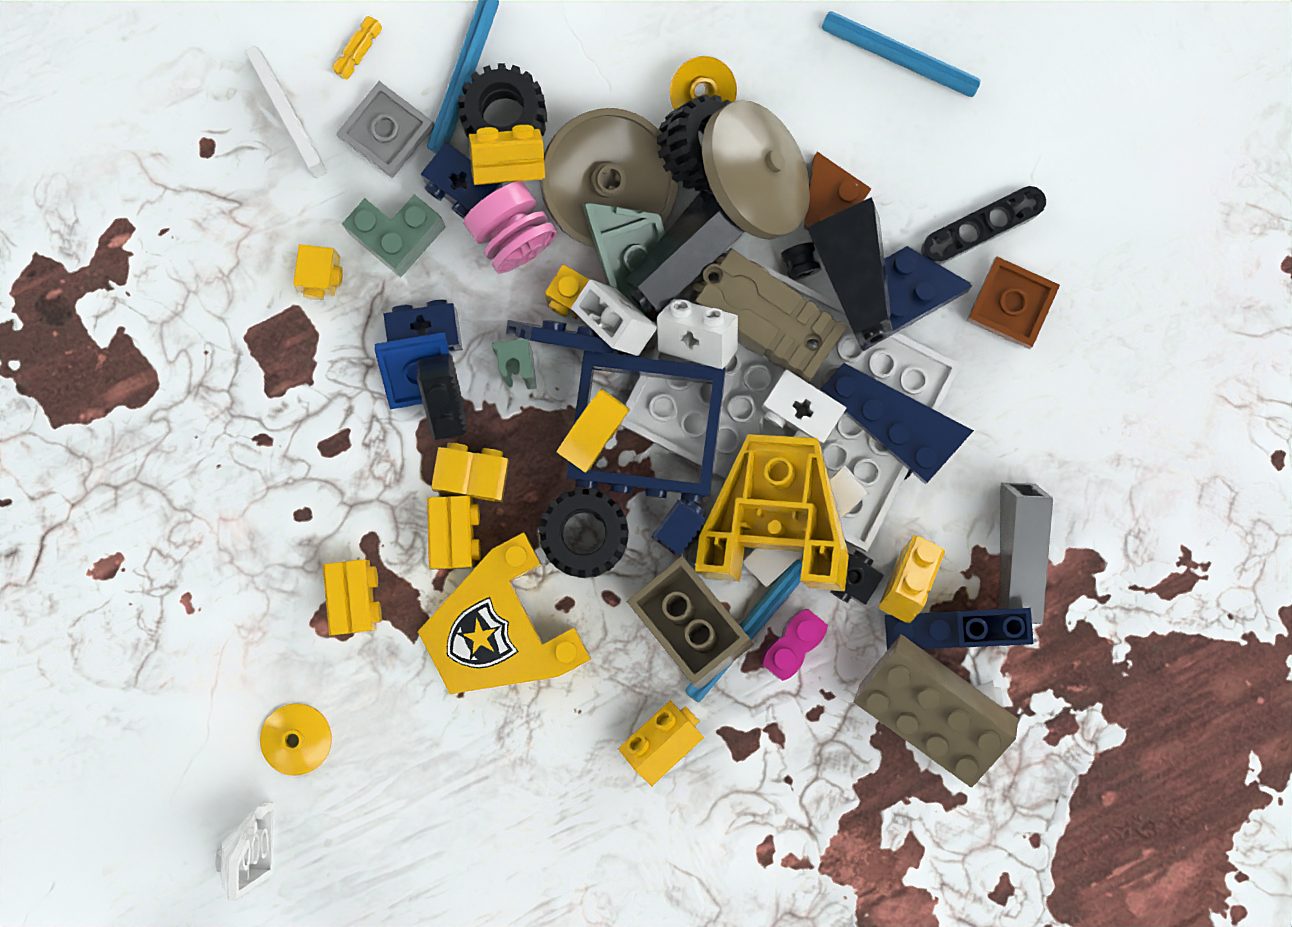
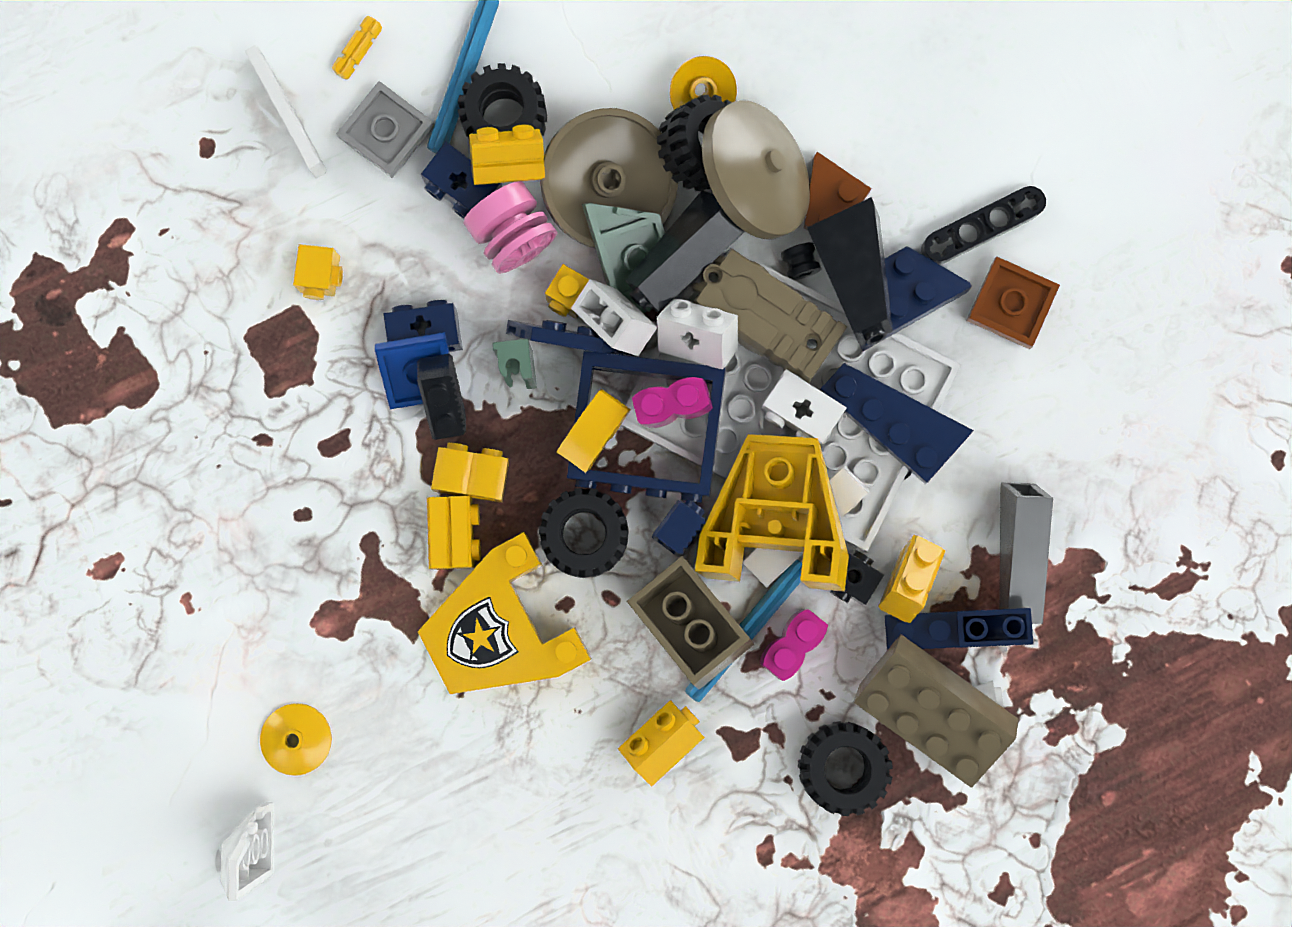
(351, 597): yellow brick -> none
(397, 240): sand green brick -> none
(682, 399): none -> dark pink brick
(866, 790): none -> black tyre
(901, 54): dark azure axle -> none

